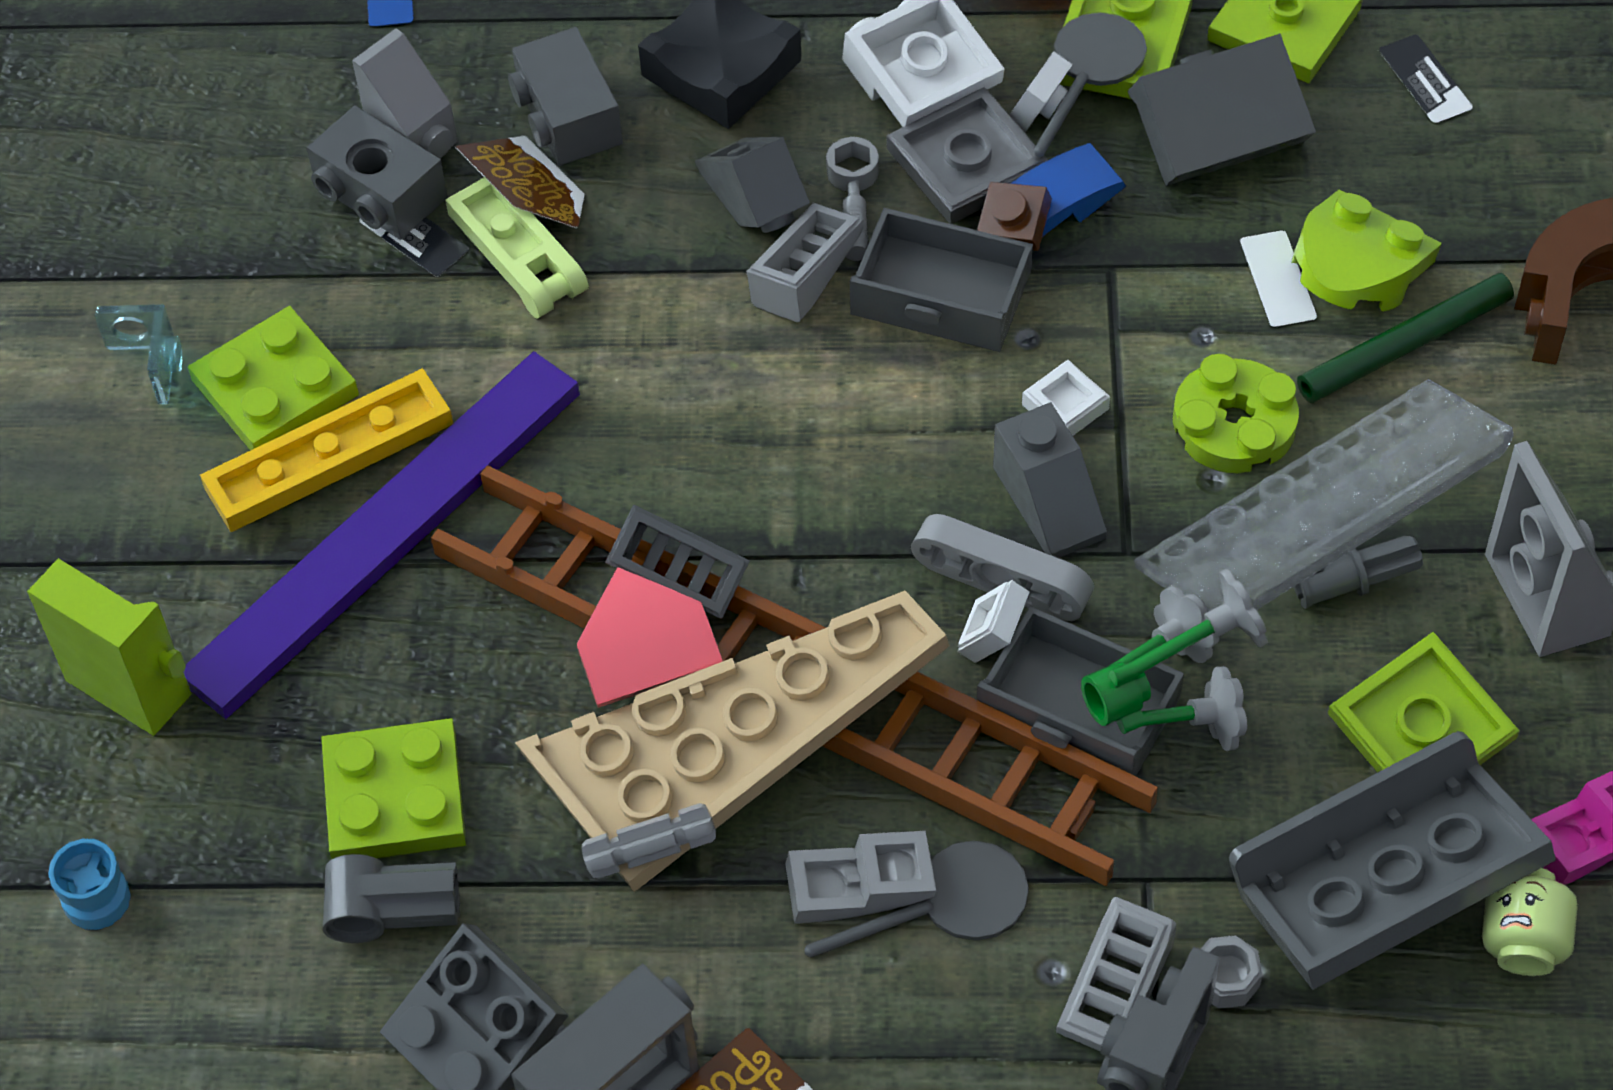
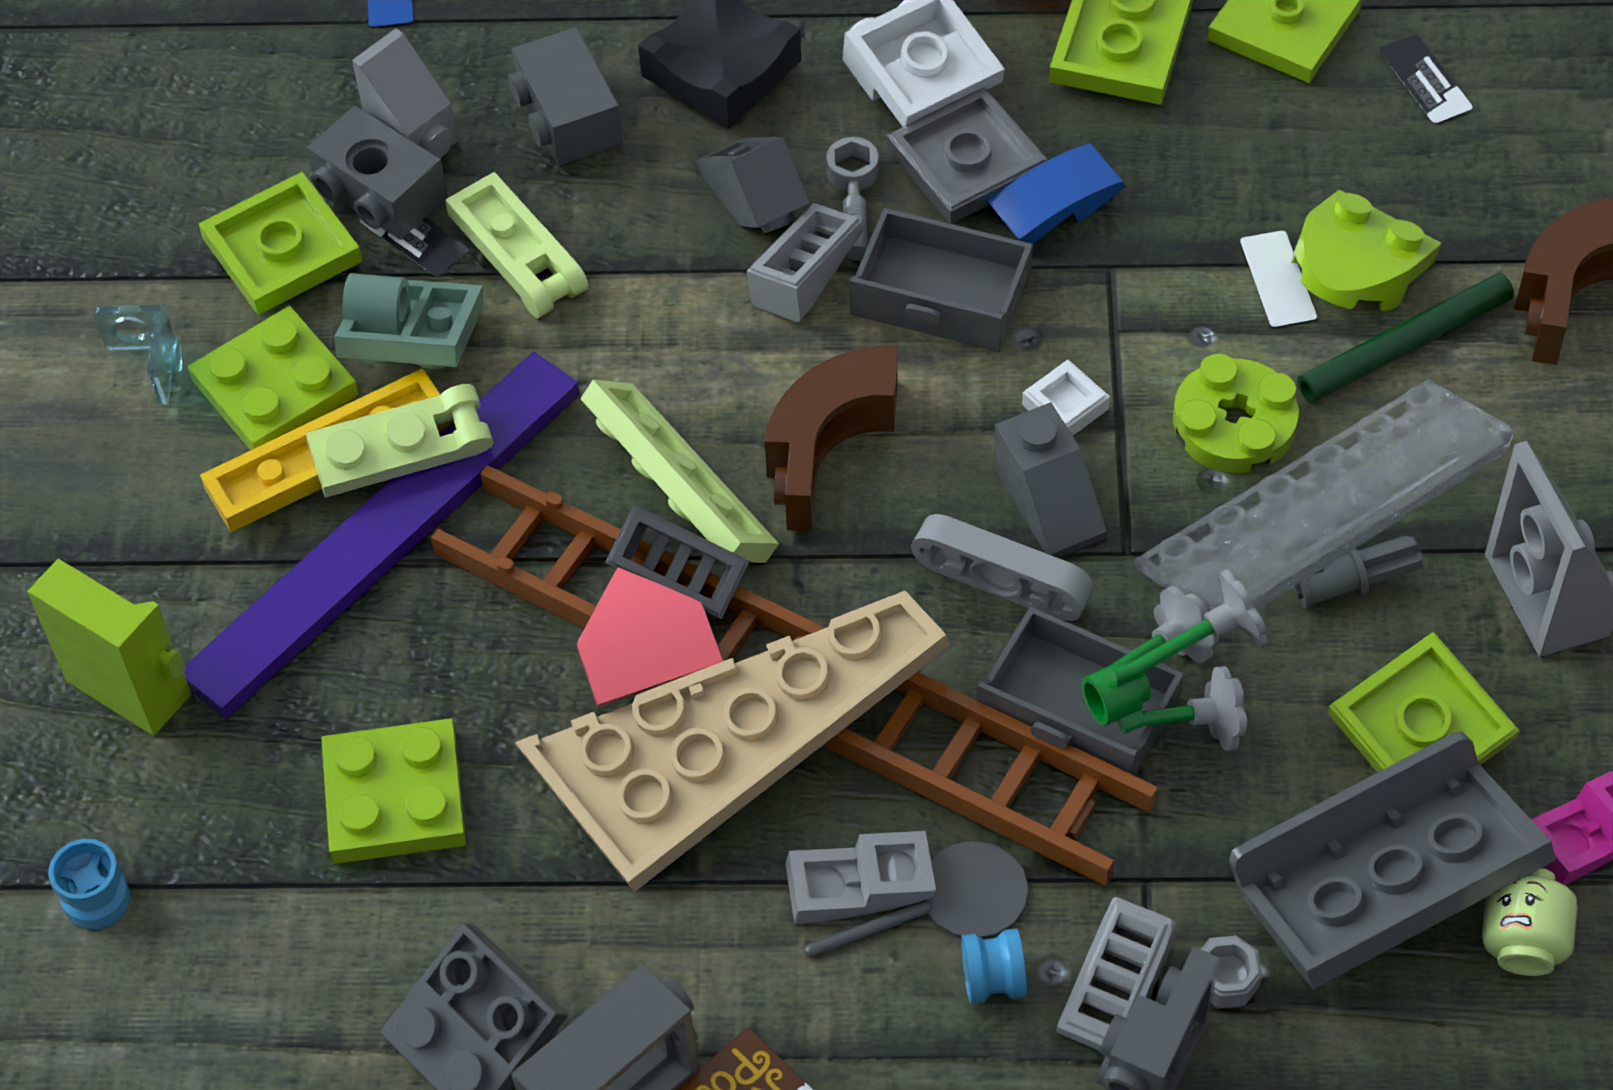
(280, 243): none -> lime plate
(369, 897): dark grey piece -> none
(398, 441): none -> yellowish green plate
(406, 320): none -> sand green plate
(527, 178): sticker -> none
(648, 840): light grey axle -> none
(677, 469): none -> yellowish green plate
(818, 411): none -> reddish brown arch
(992, 621): white tile -> none
(993, 966): none -> dark azure wheel
(1016, 212): plate -> none
(1043, 93): white plate -> none
(1102, 52): dark grey piece -> none
(1222, 109): dark grey container -> none

